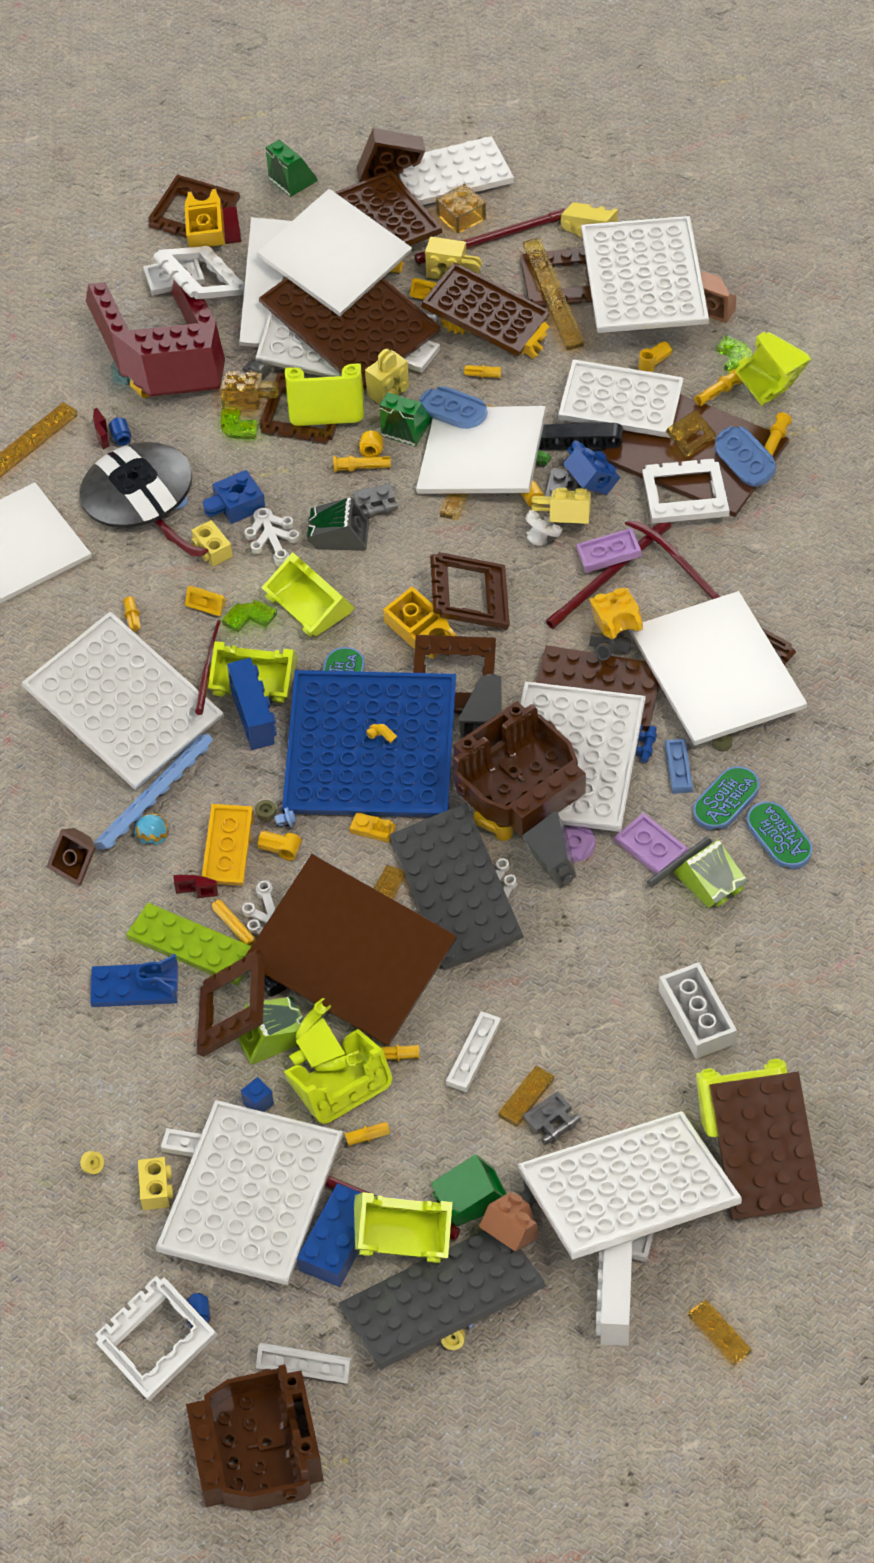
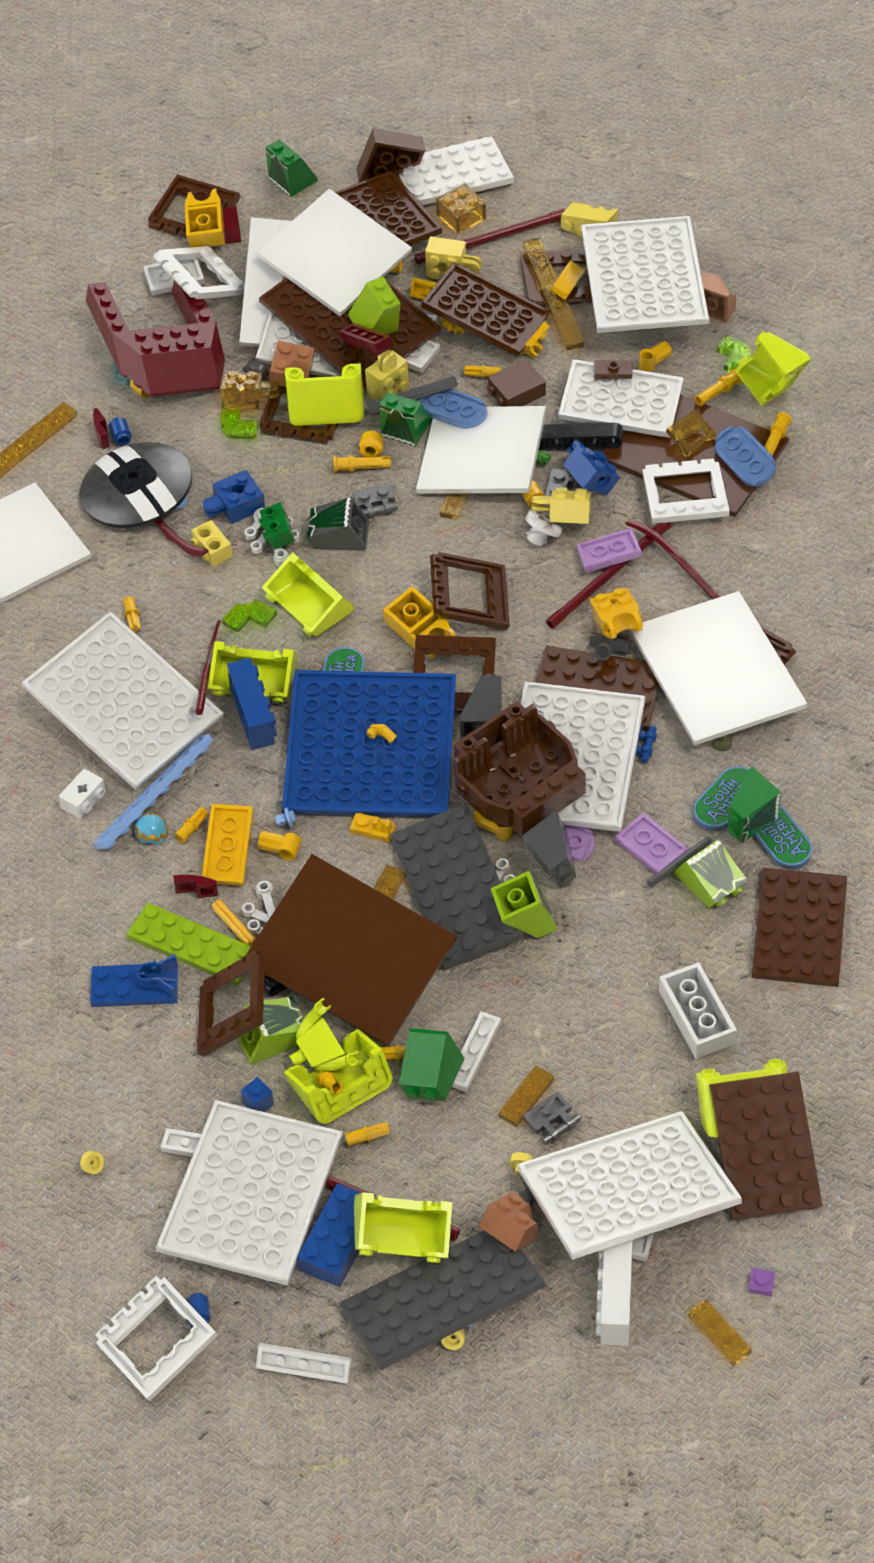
(72, 855): reddish brown slope -> none
(82, 793): none -> white brick
(154, 1183): light yellow brick -> none
(191, 825): none -> yellow axle
(205, 600): yellow plate -> none
(254, 1412): reddish brown piece -> none
(265, 810): olive tile -> none
(276, 526): none -> green brick
(288, 356): none -> nougat slope
(328, 1080): none -> yellow pin
(366, 339): none -> dark red gear
(376, 307): none -> lime slope
(419, 392): none -> dark grey axle
(429, 1064): none -> green slope
(469, 1188): green slope -> none
(516, 385): none -> brick
(518, 1157): none -> light yellow tile
(524, 905): none -> lime slope
(567, 280): none -> yellow tile
(613, 369): none -> reddish brown plate
(678, 766): medium blue tile -> none
(753, 806): none -> green slope
(761, 1282): none -> medium lavender plate
(800, 927): none -> reddish brown plate

